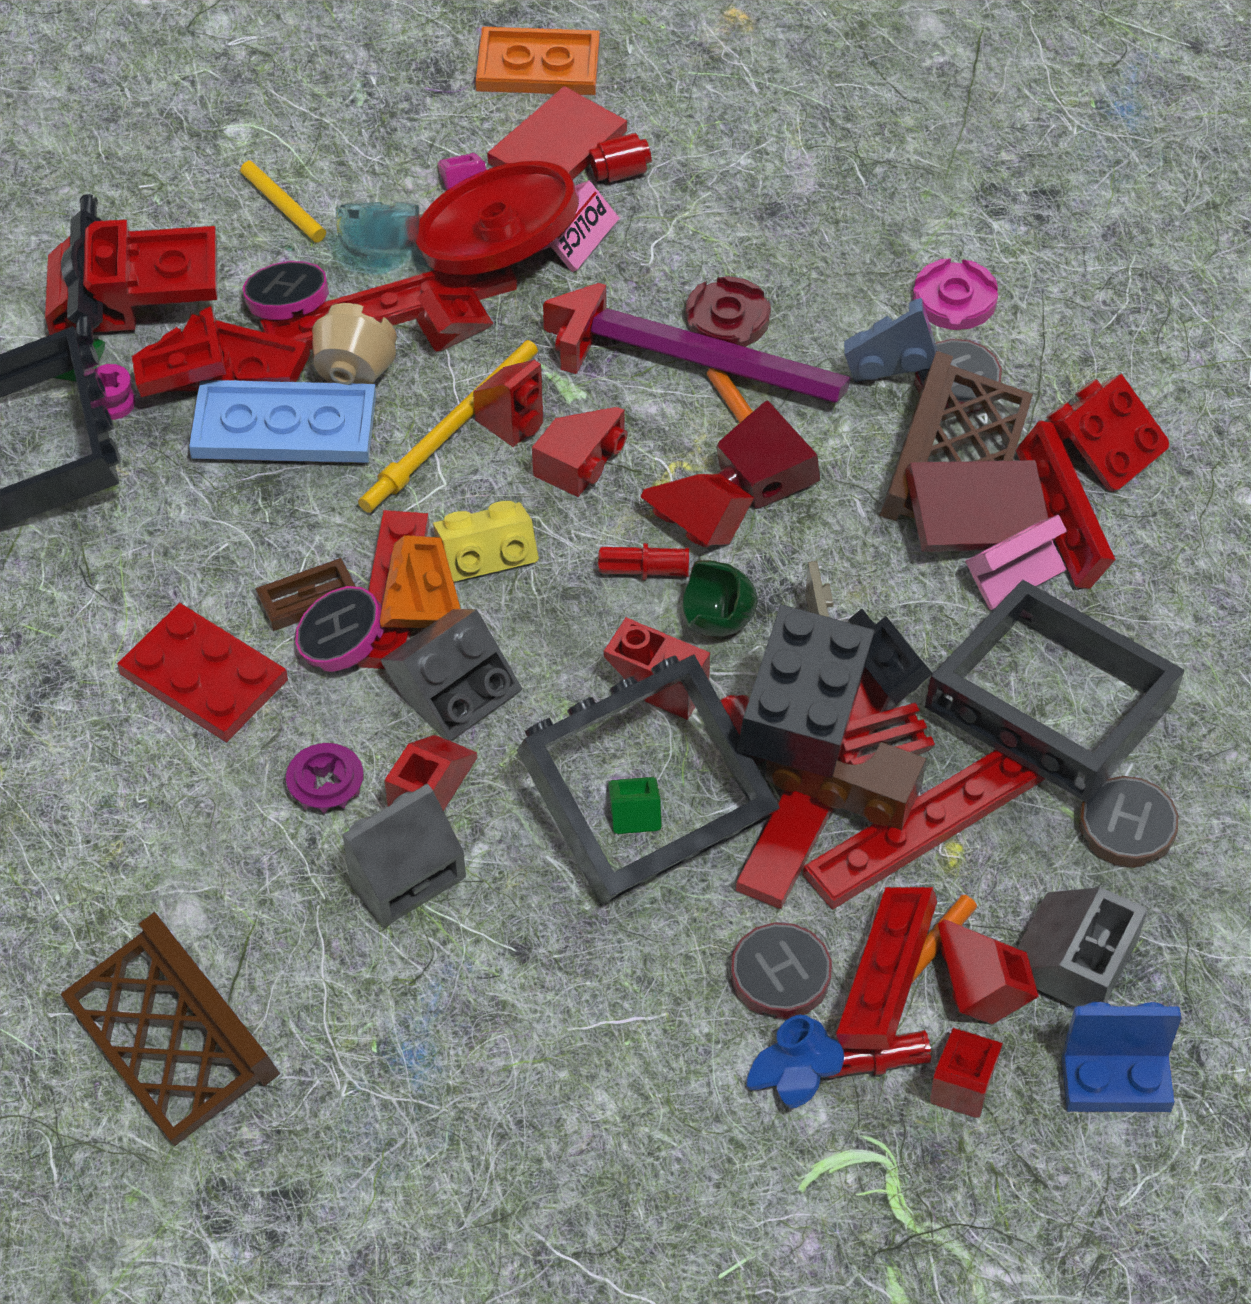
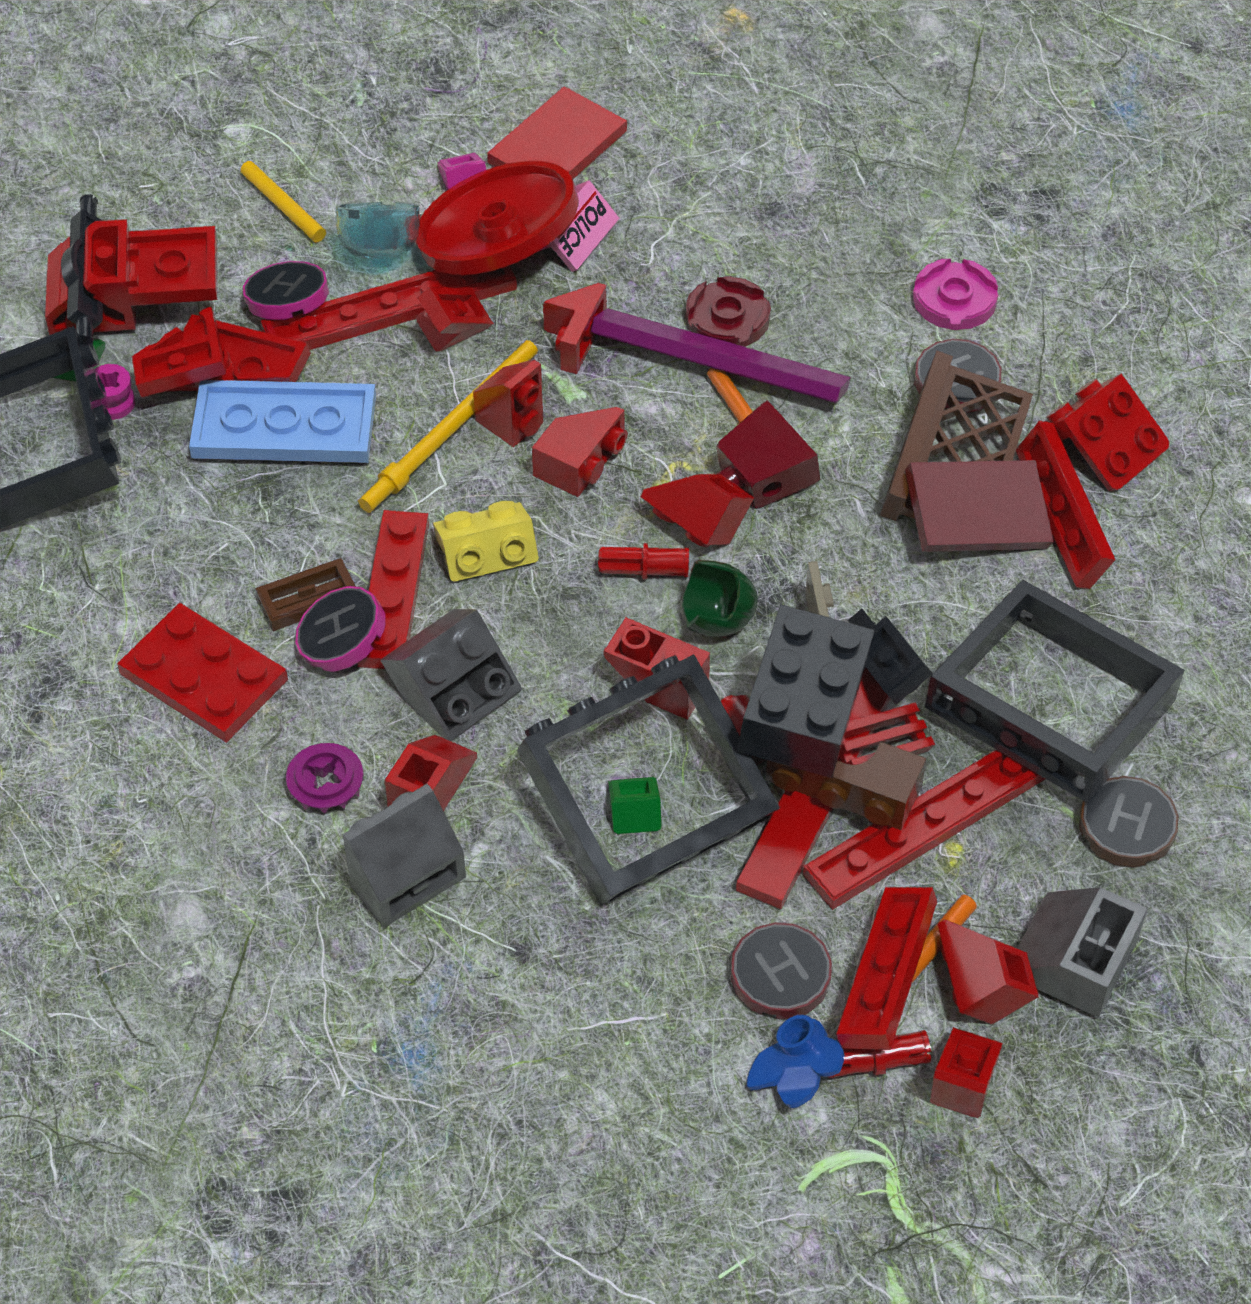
(209, 1010): reddish brown fence -> none
(352, 345): tan cone -> none
(418, 584): orange wing -> none
(537, 60): orange tile -> none
(620, 158): red brick -> none
(892, 346): sand blue wing -> none
(1024, 556): bright pink panel -> none
(1120, 1058): blue bracket -> none

